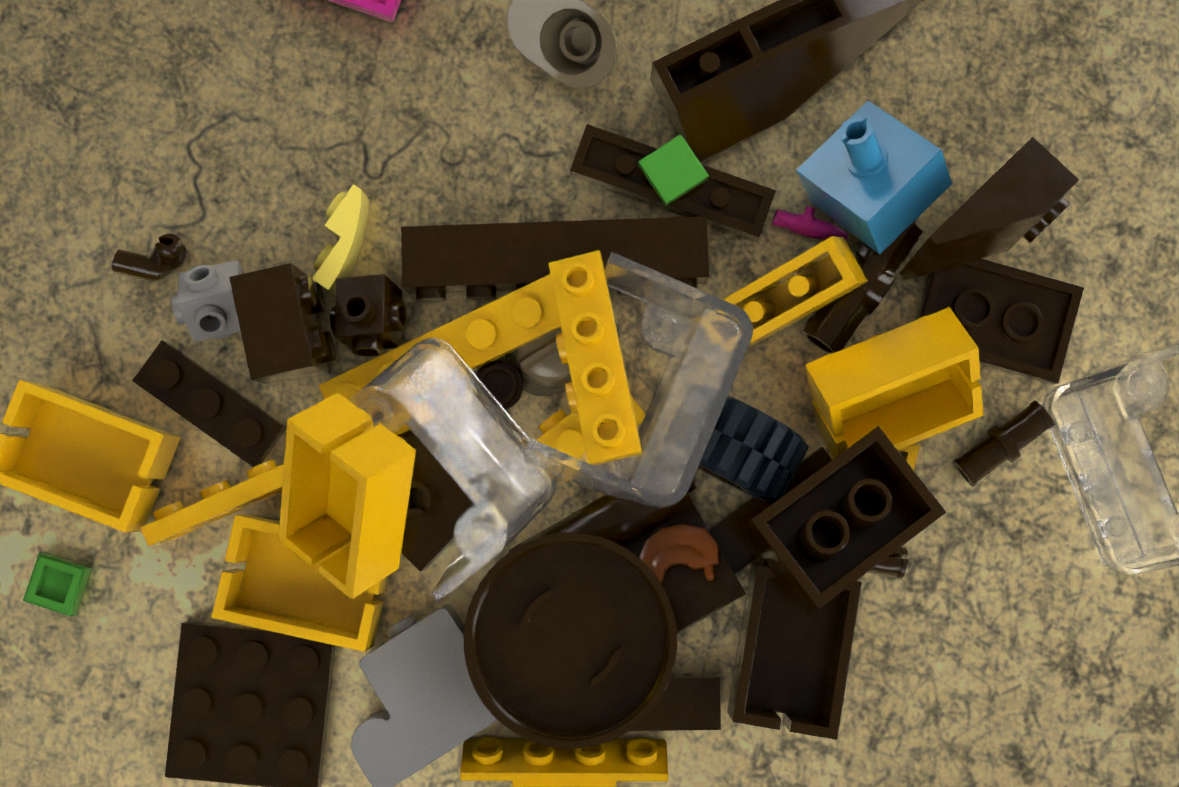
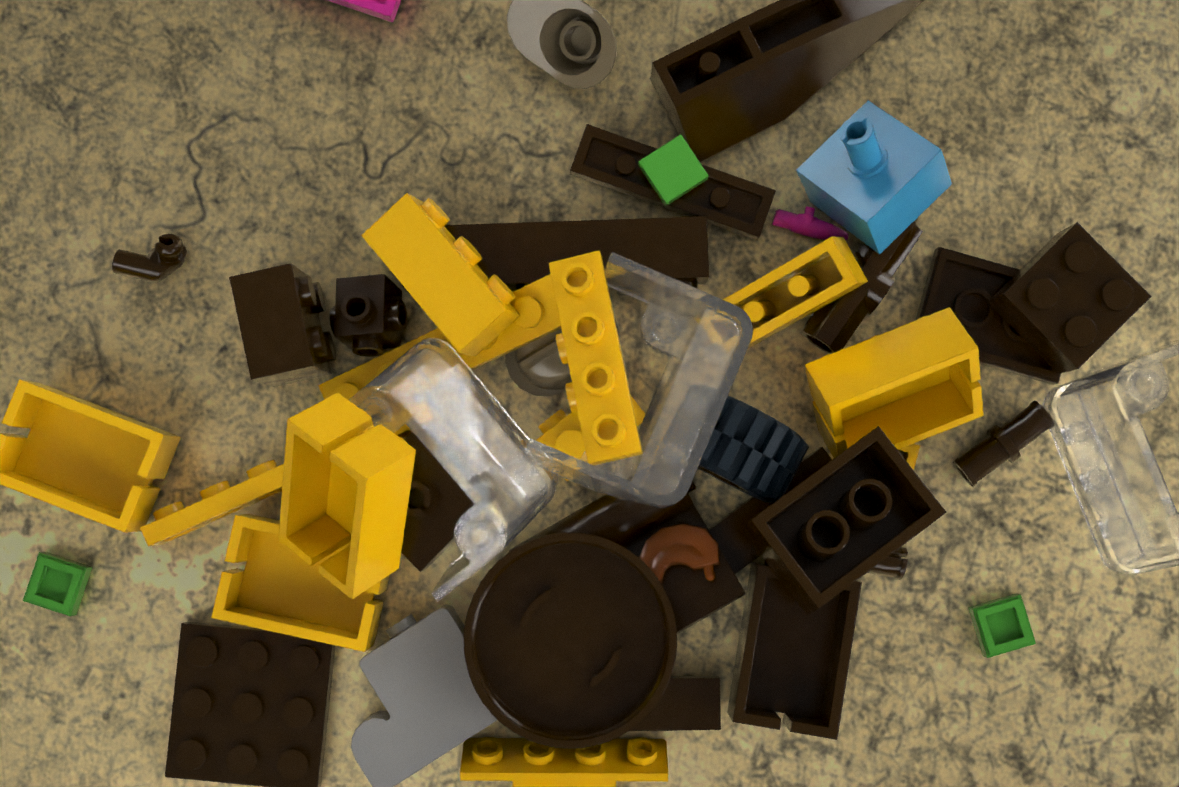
(207, 301): light grey brick -> none
(209, 404): dark brown plate -> none
(348, 222): light yellow slope -> none
(442, 274): none -> yellow brick
(502, 381): dark brown plate -> none
(1001, 625): none -> bright green tile
(1009, 206): dark brown slope -> none
(1069, 299): none -> dark brown brick

